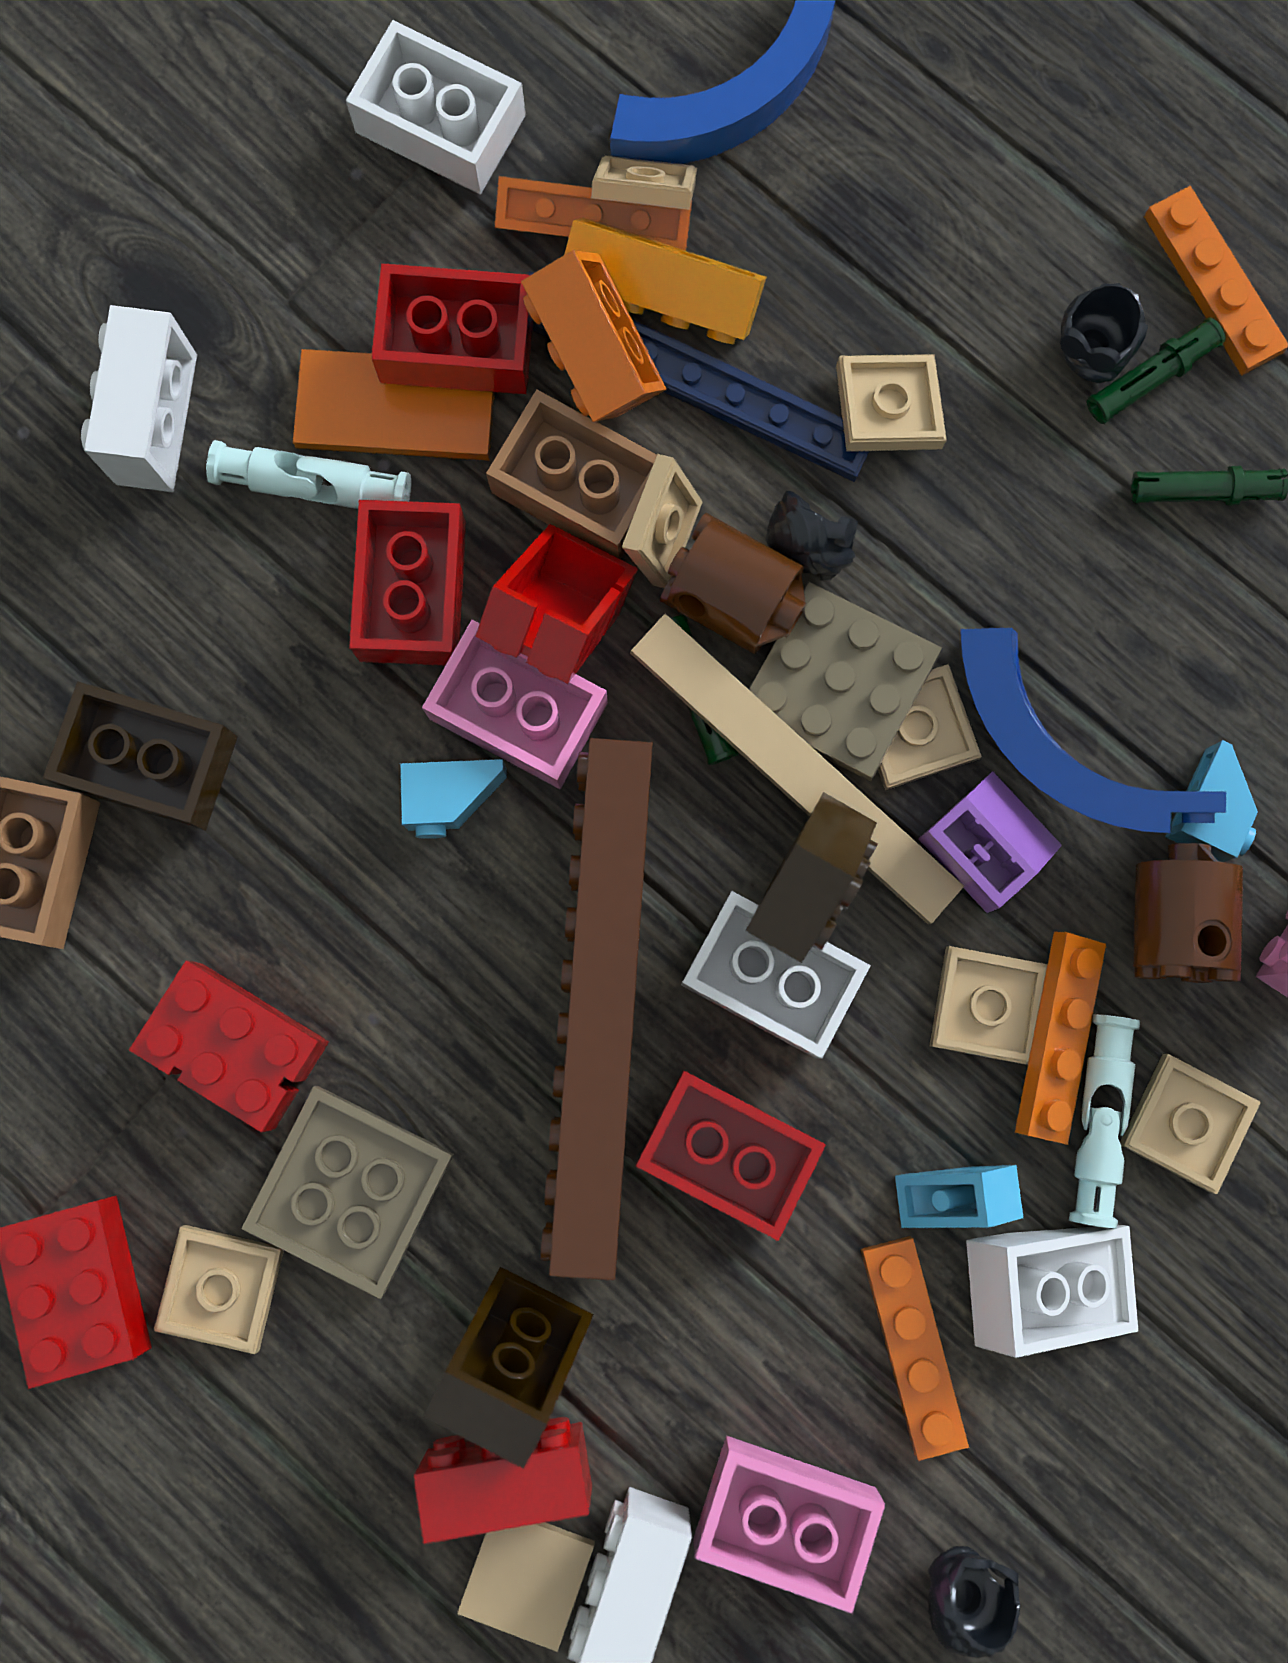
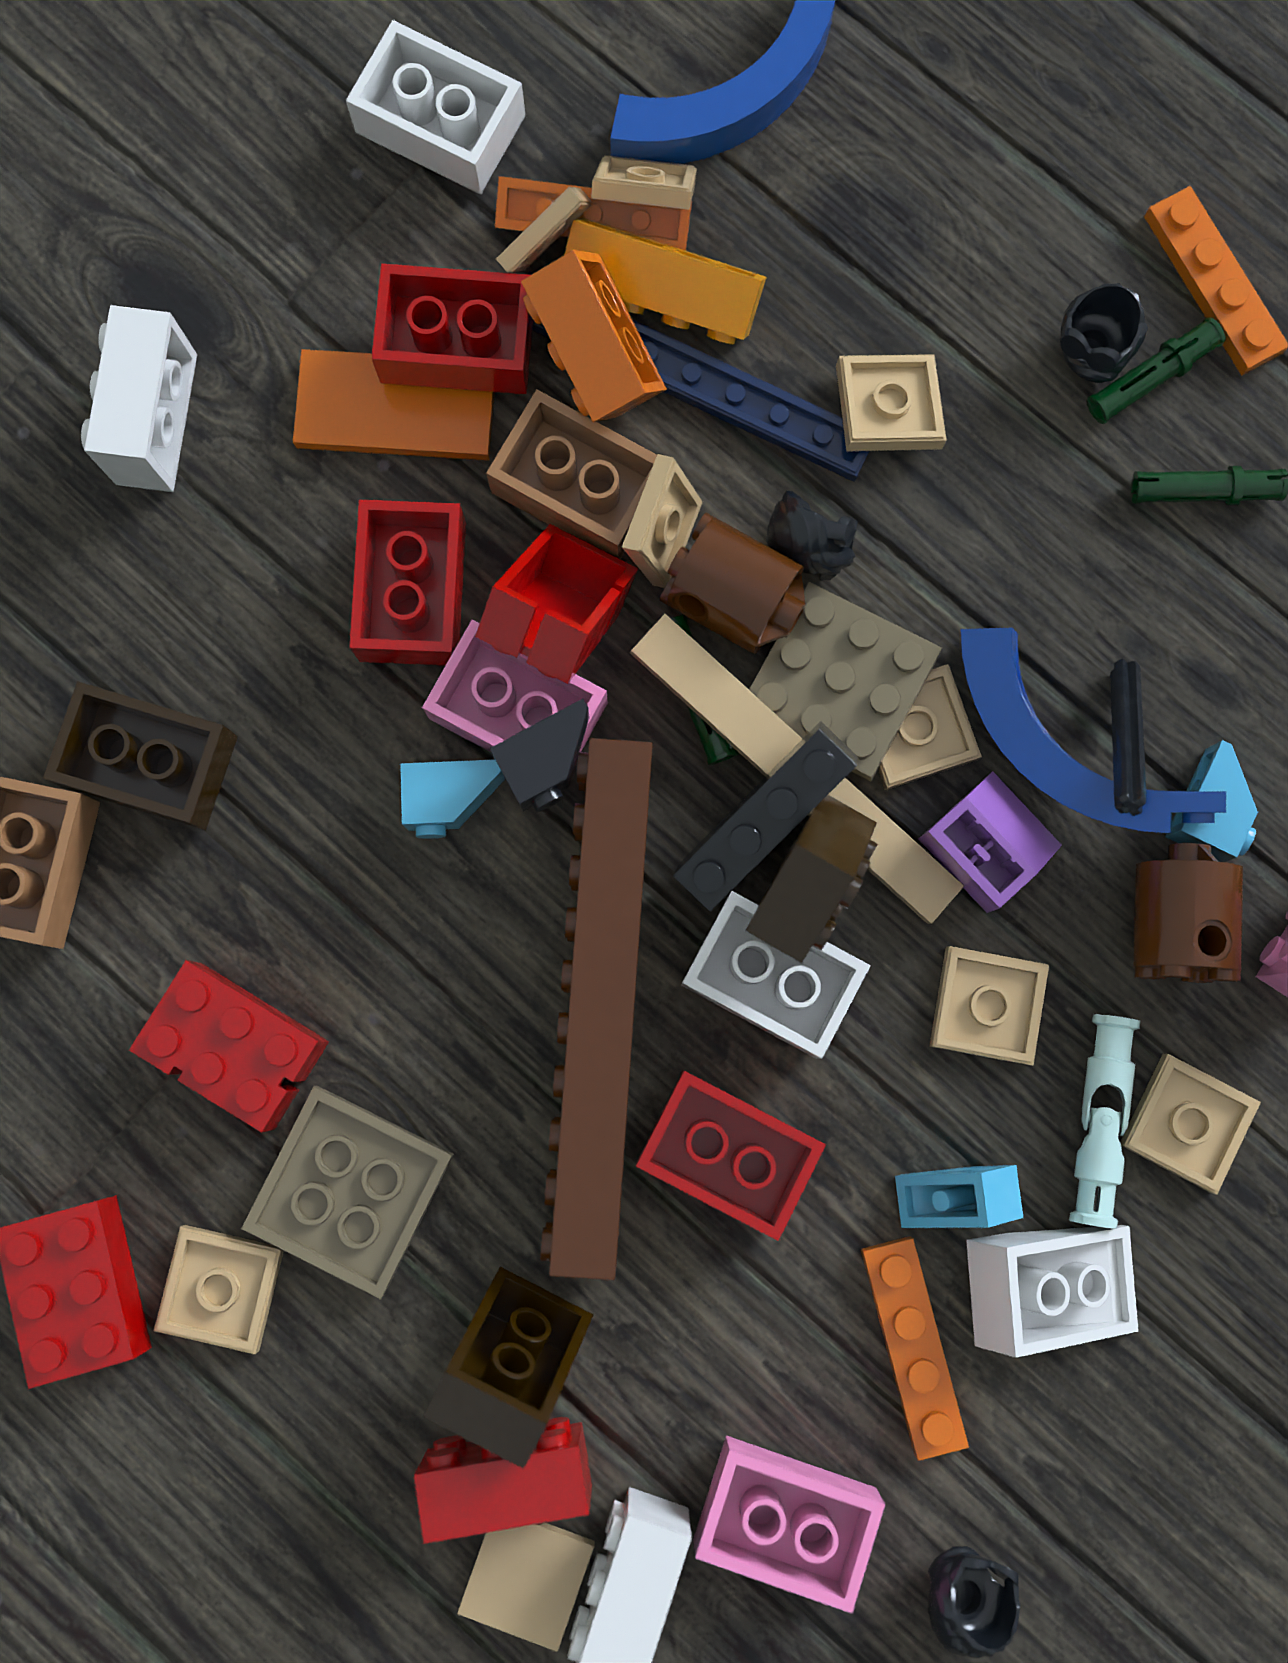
(302, 476): light aqua piece -> none
(543, 757): none -> black slope
(544, 230): none -> tan tile
(766, 816): none -> black brick
(1060, 1037): orange plate -> none
(1128, 738): none -> black axle

